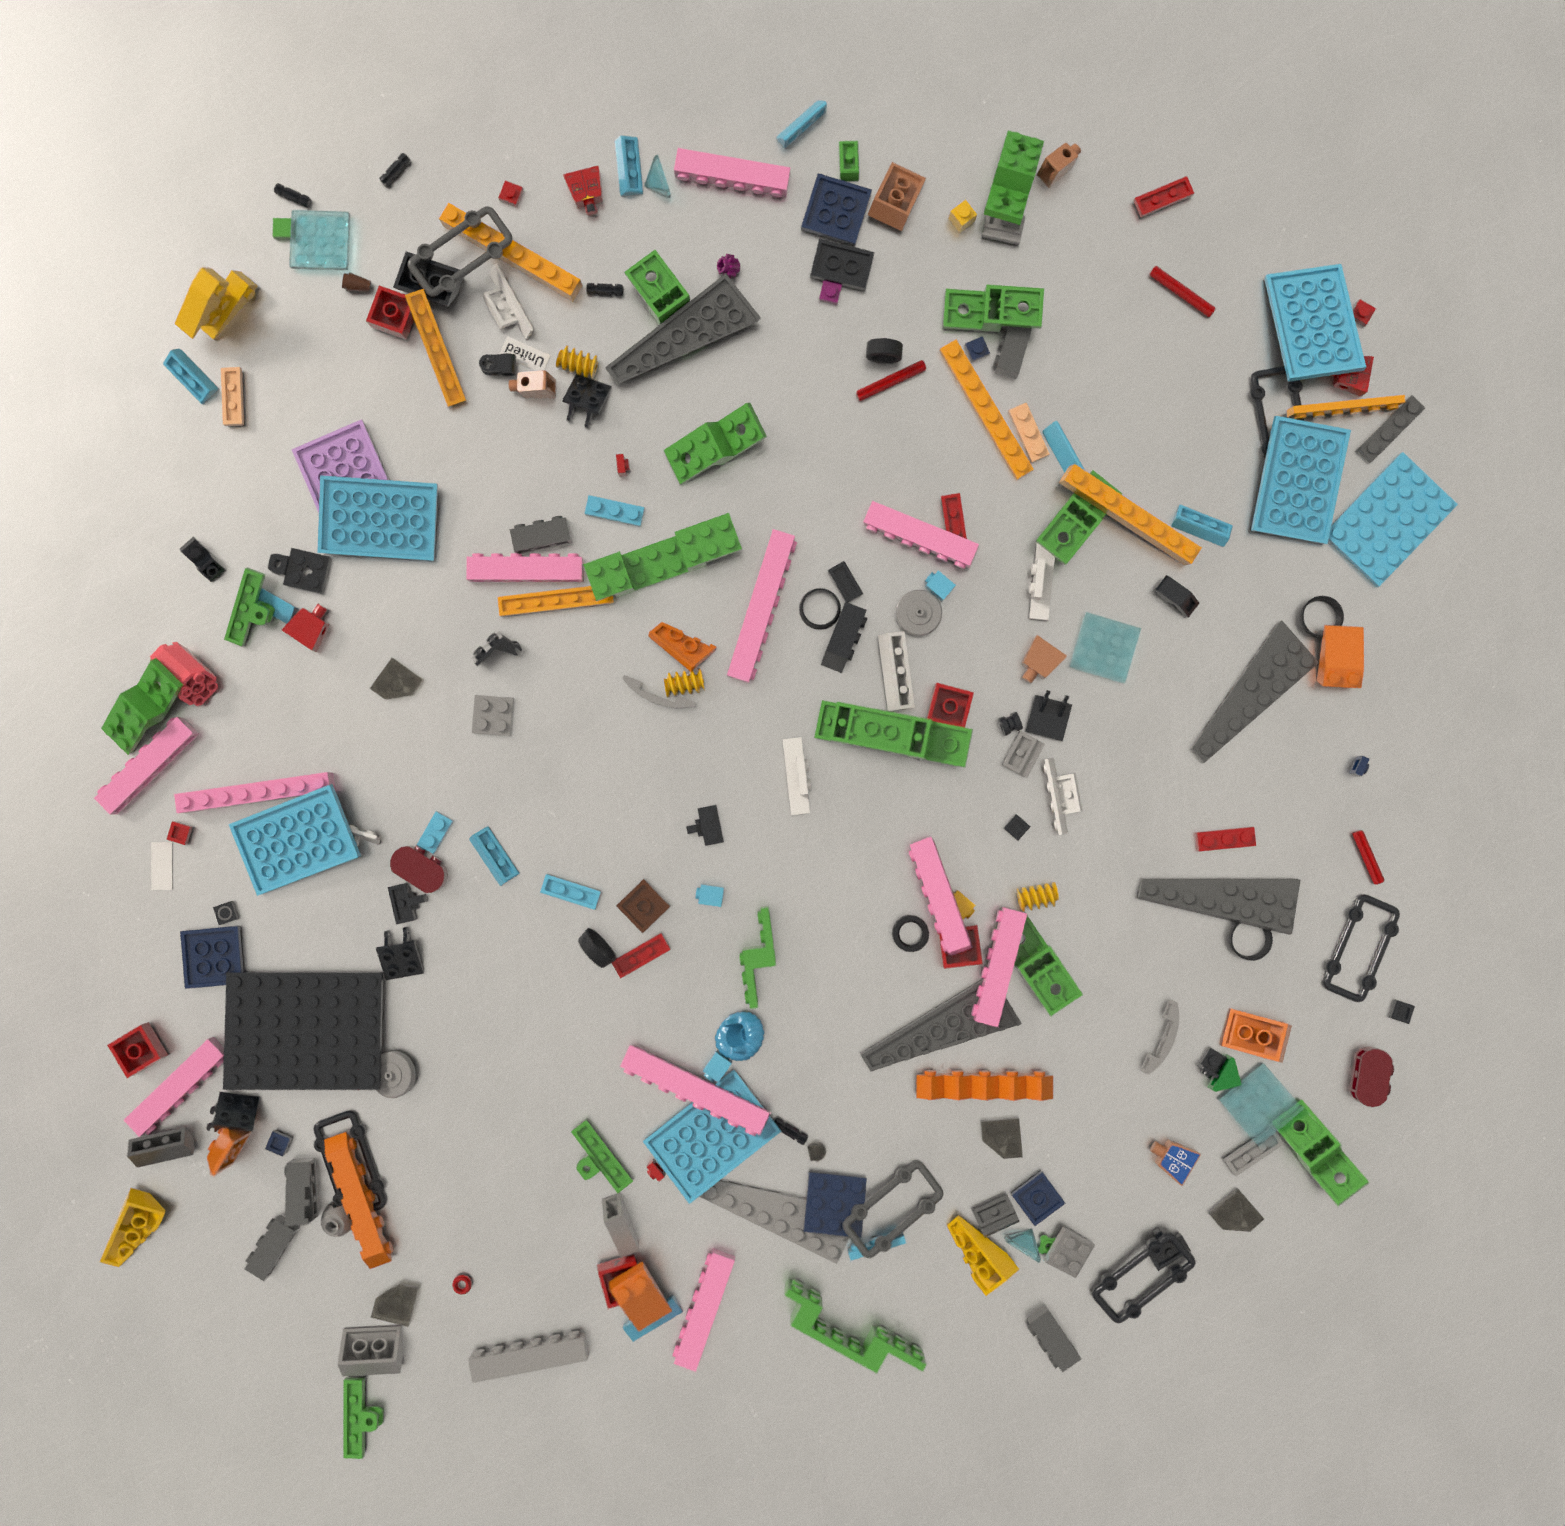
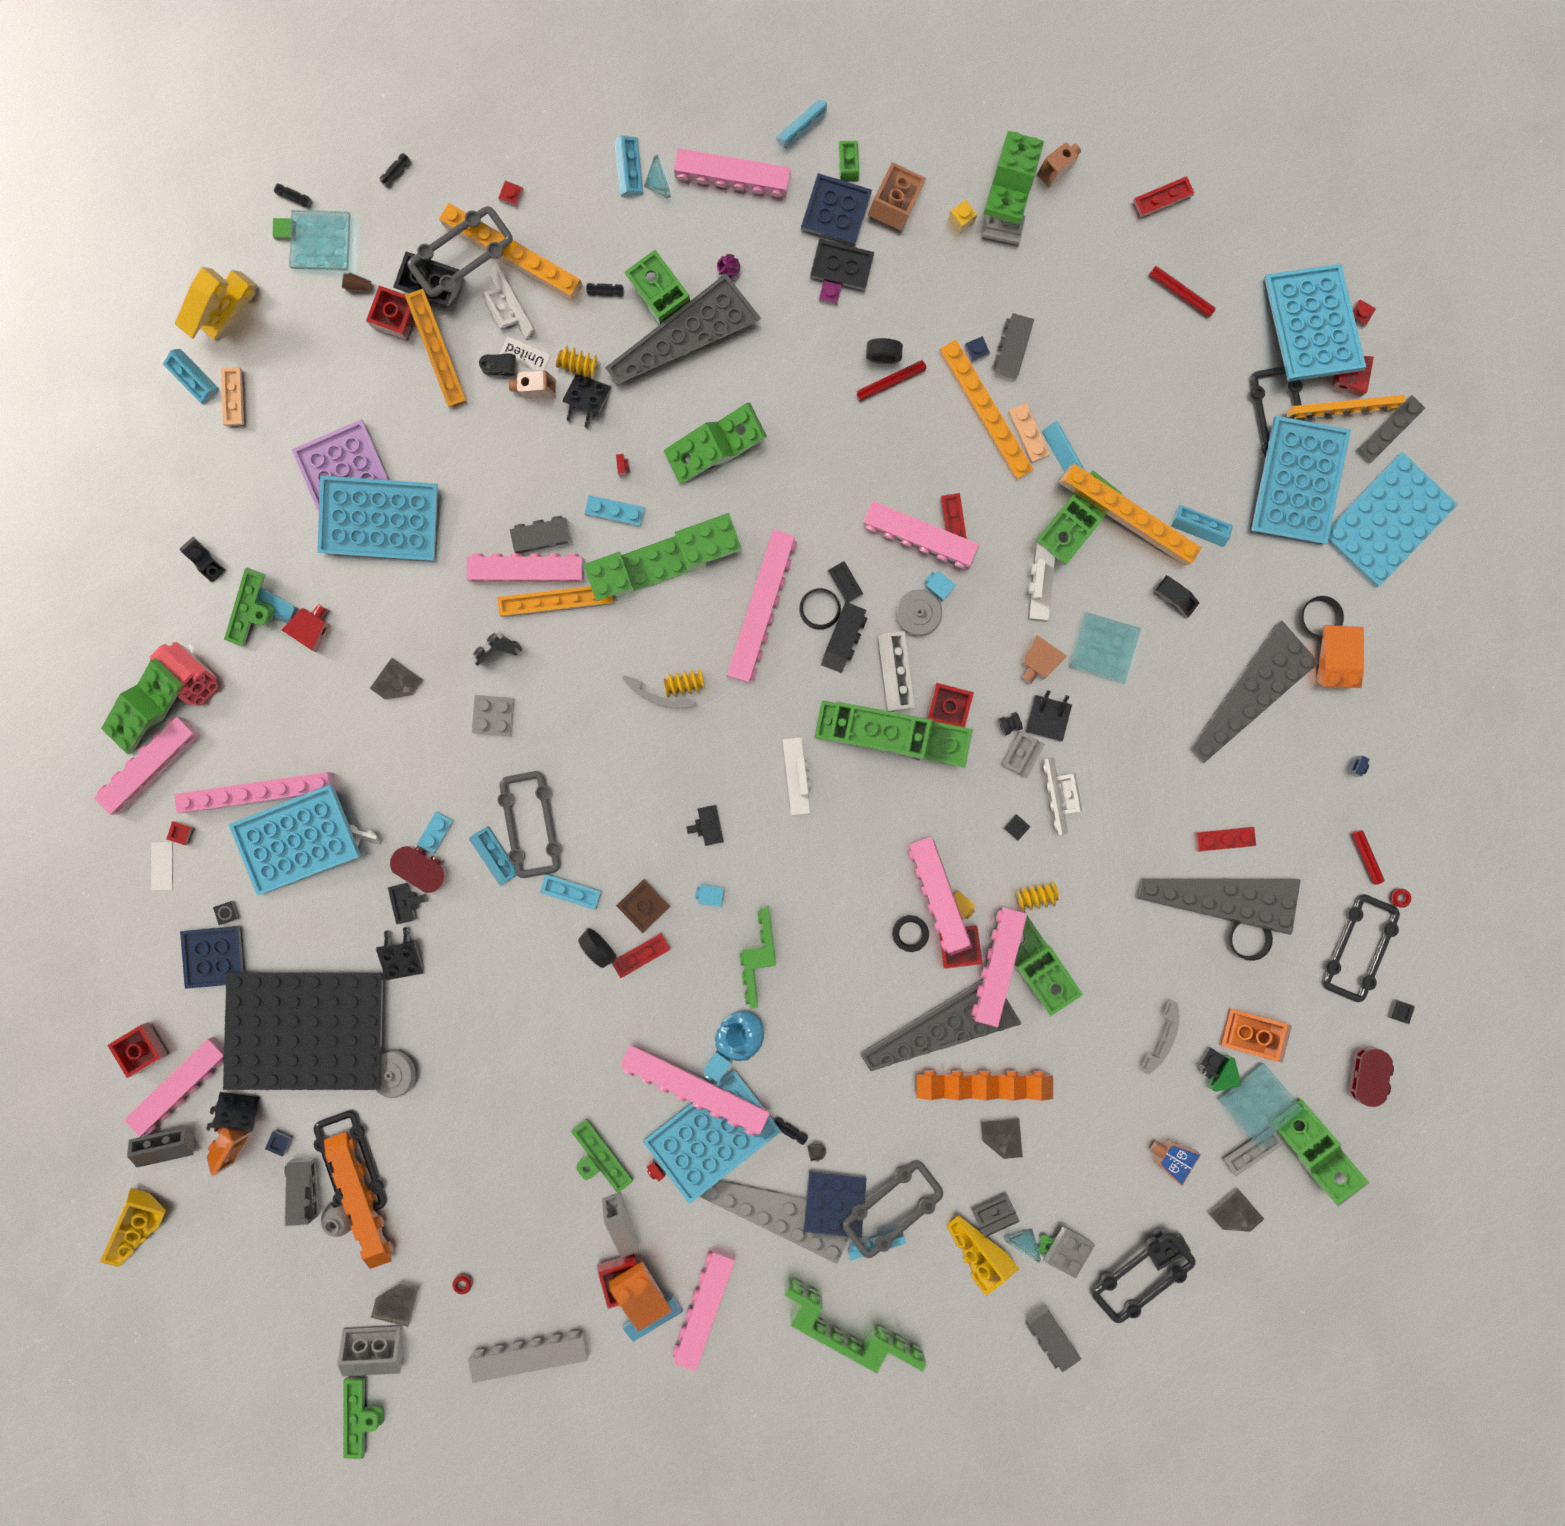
(270, 1248): dark grey brick -> none
(292, 566): black plate -> none
(553, 848): none -> dark grey bar
(585, 188): red torso -> none
(684, 649): orange wing -> none
(993, 308): bright green bracket -> none
(1038, 1198): dark blue plate -> none
(1406, 898): none -> red plate

